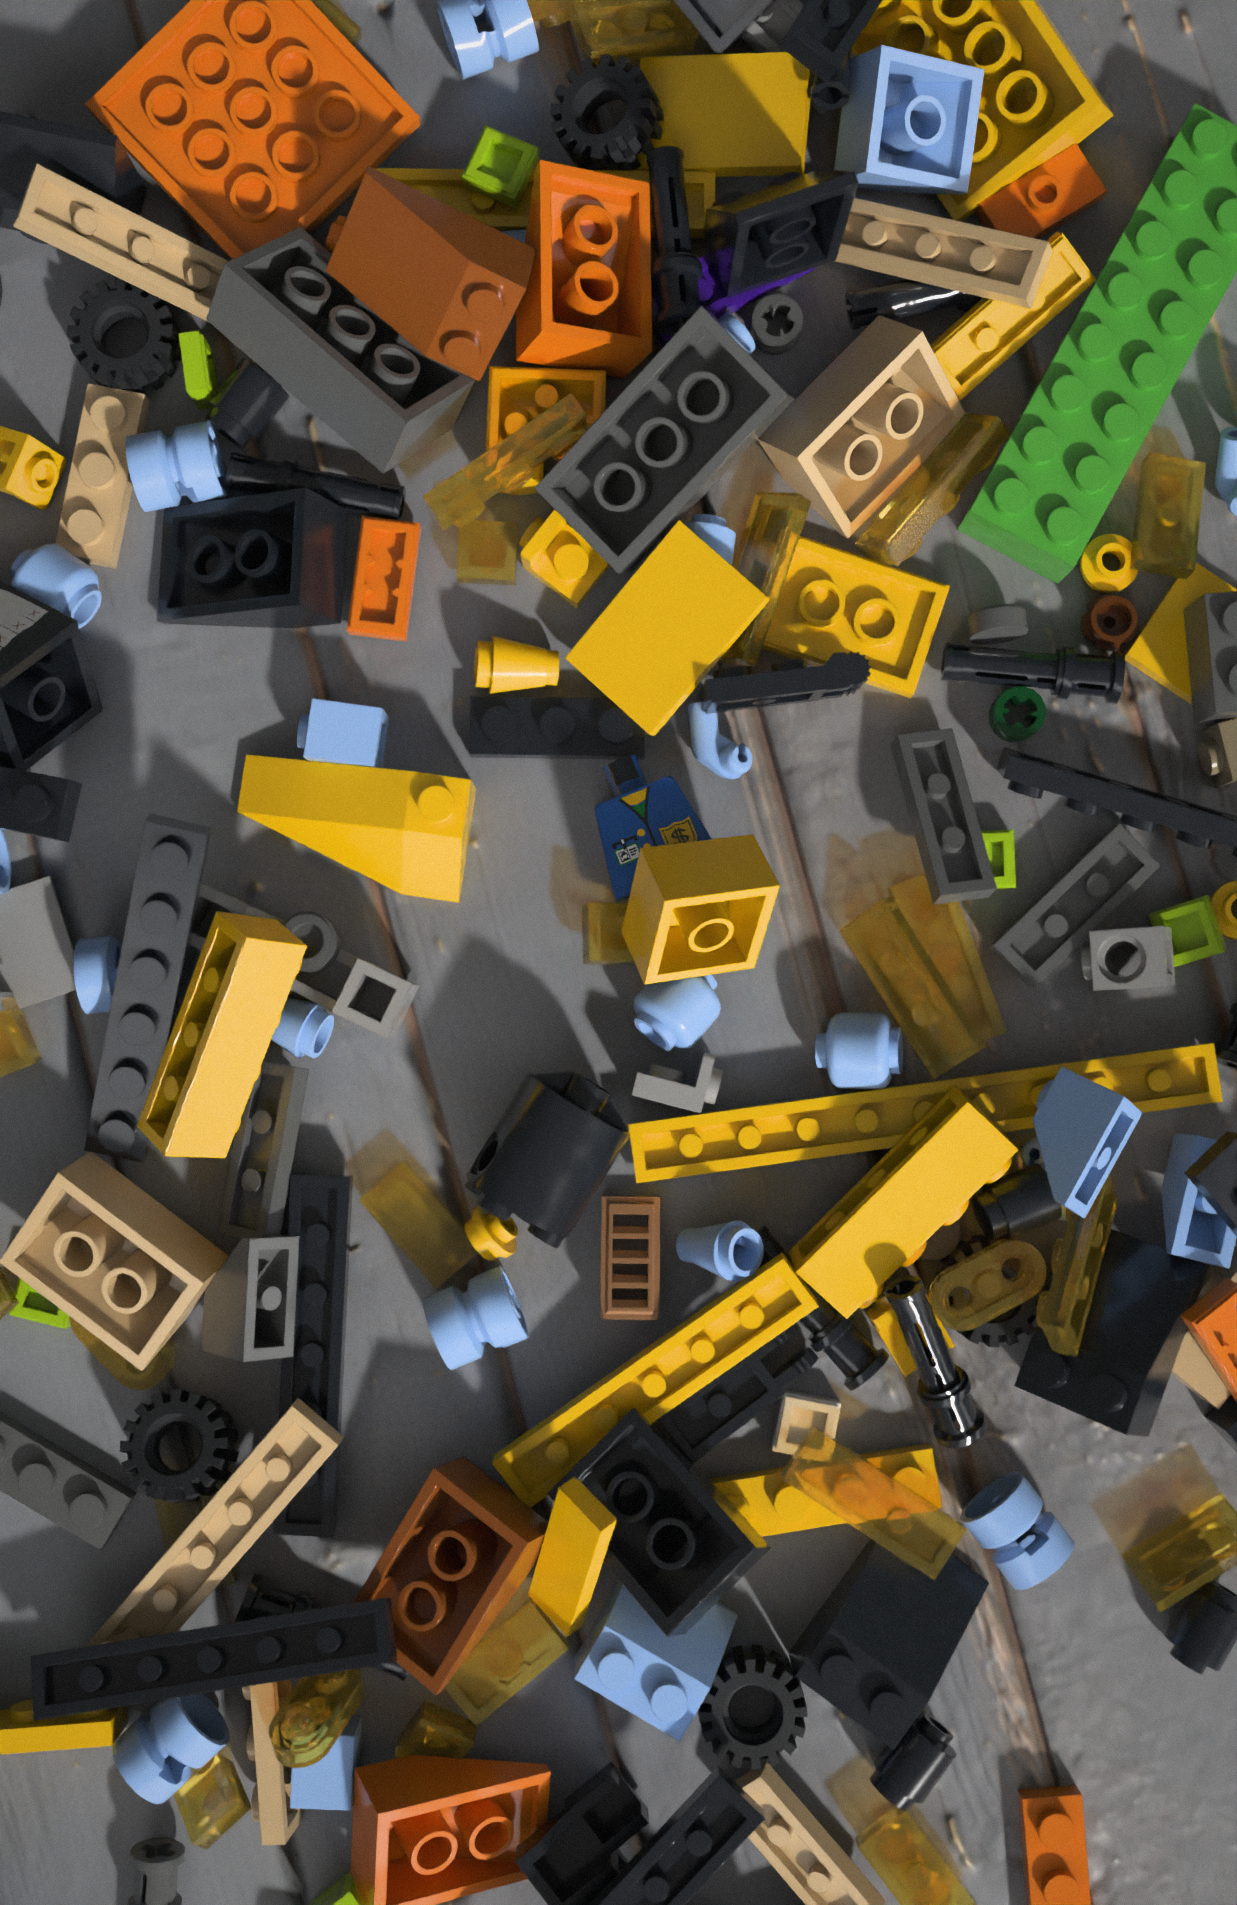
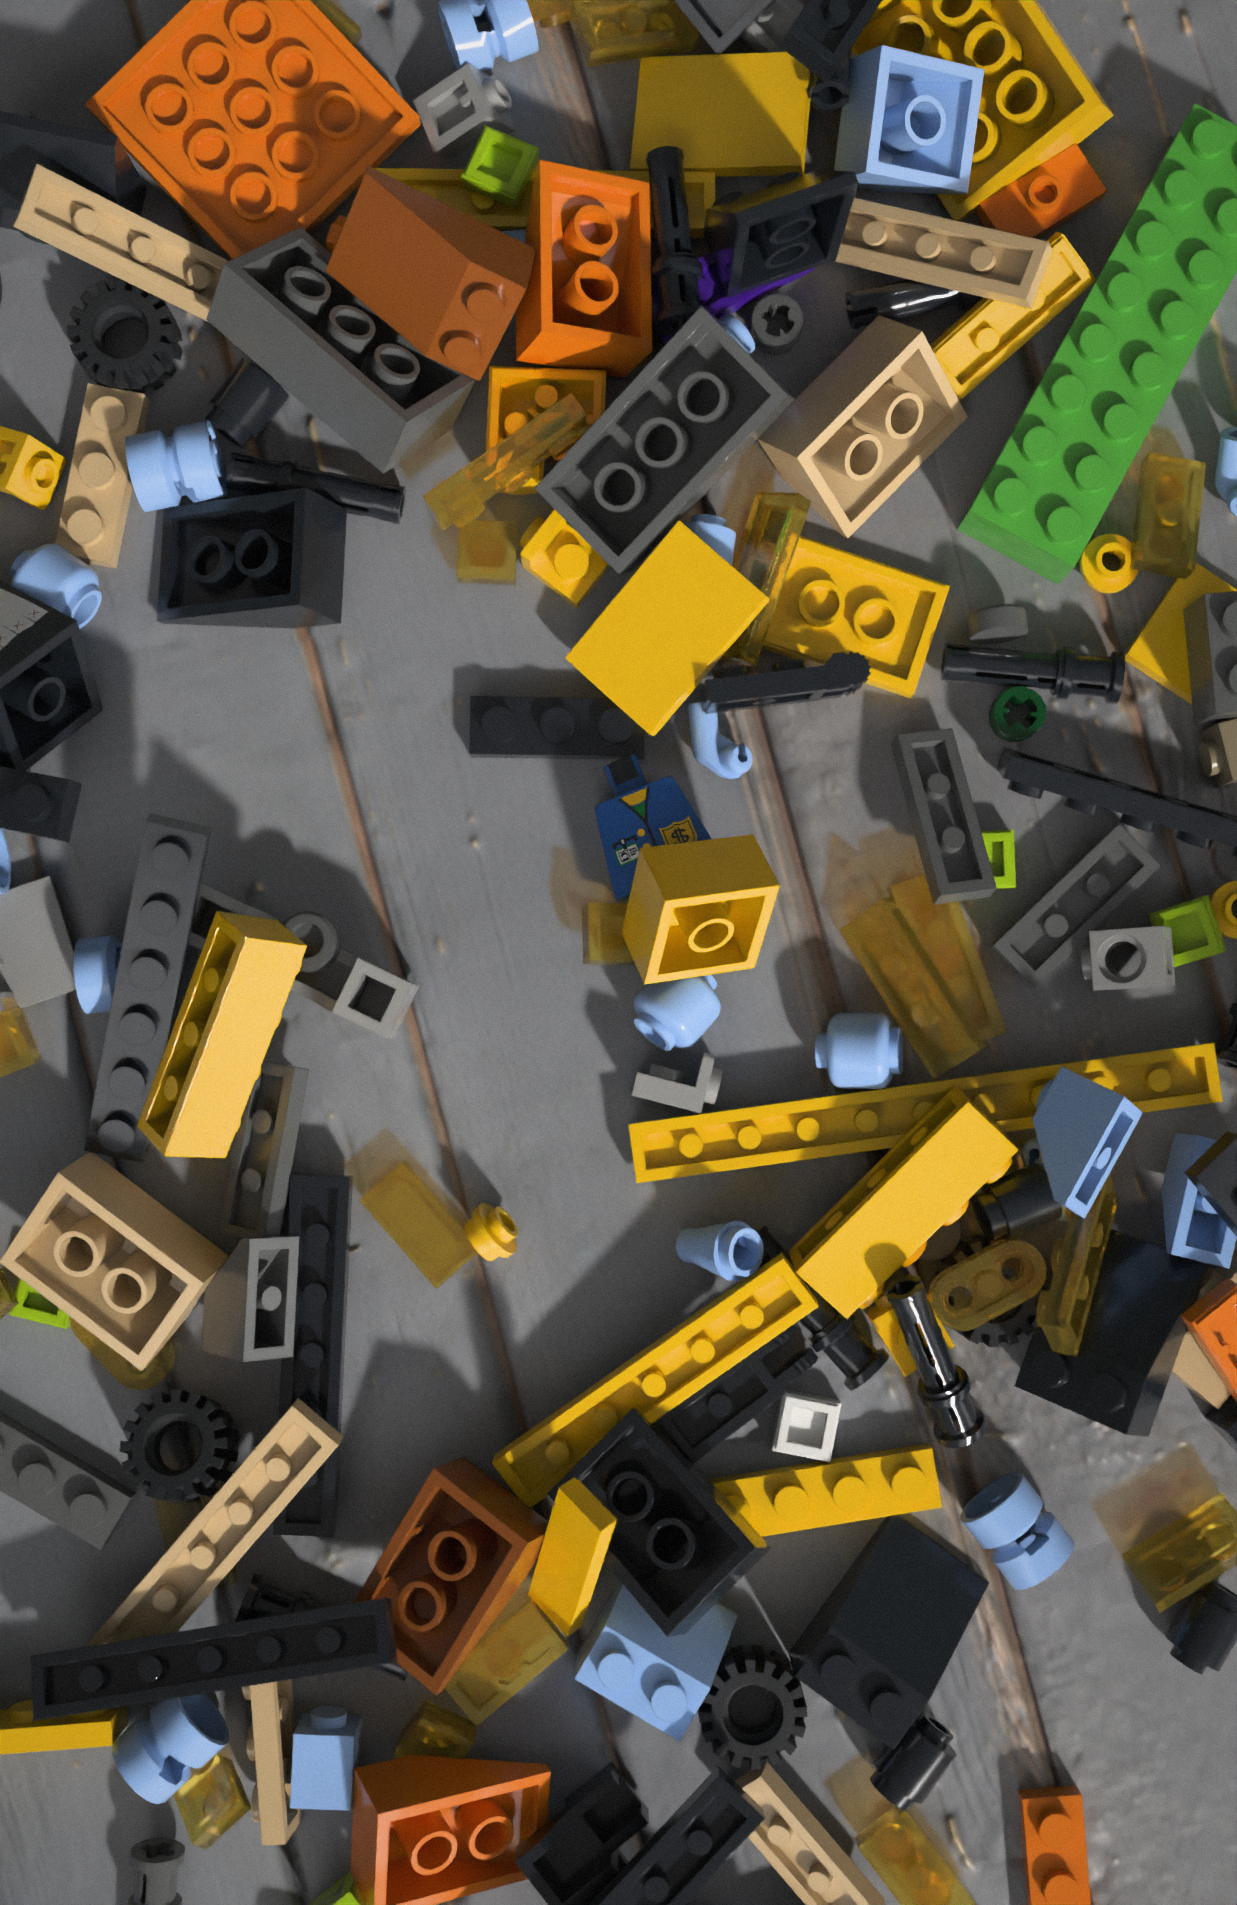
(198, 368): lime tile -> none
(303, 1028): light blue cone -> none
(323, 1708): clear yellow plate -> none
(343, 733): light blue brick -> none
(378, 821): yellow wedge -> none
(384, 578): orange plate -> none
(461, 107): none -> light grey bracket
(469, 1319): light blue wheel -> none
(513, 665): yellow cone -> none
(549, 1153): black cylinder -> none
(588, 93): black tyre -> none
(630, 1308): medium nougat slope -> none
(873, 1502): clear yellow tile -> none
(933, 489): clear yellow plate -> none
(1113, 607): reddish brown plate -> none

